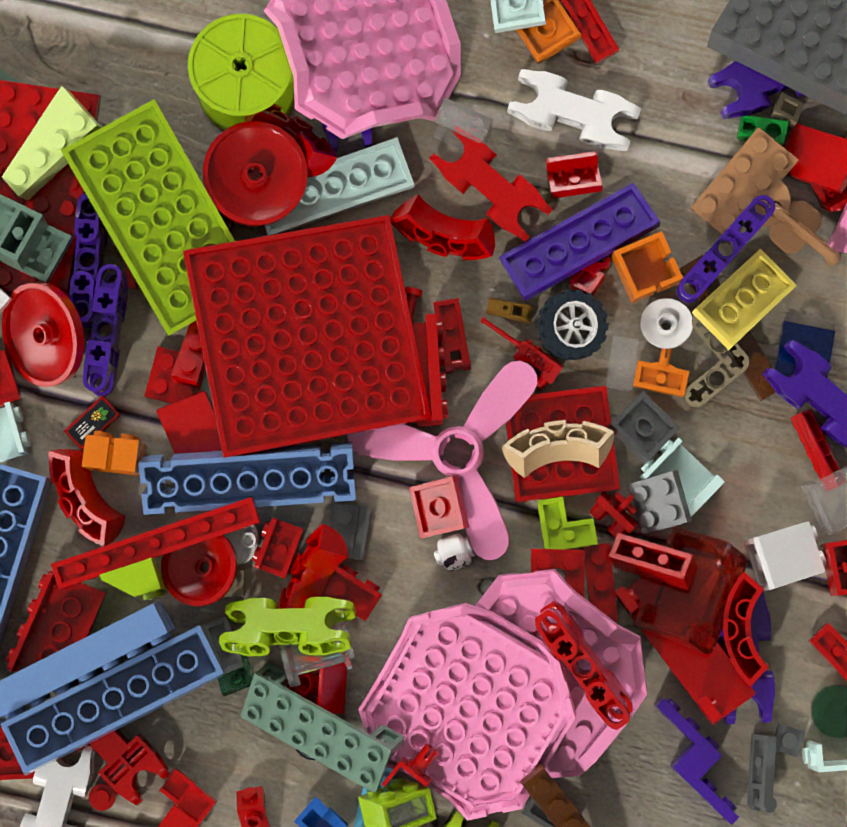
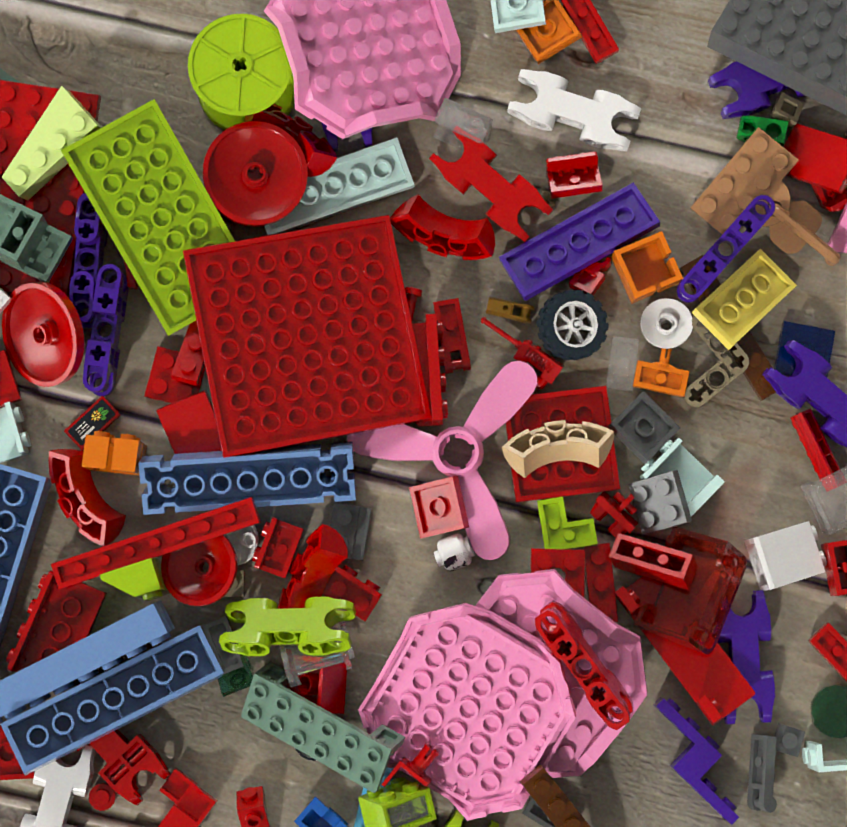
(738, 629): red brick -> none

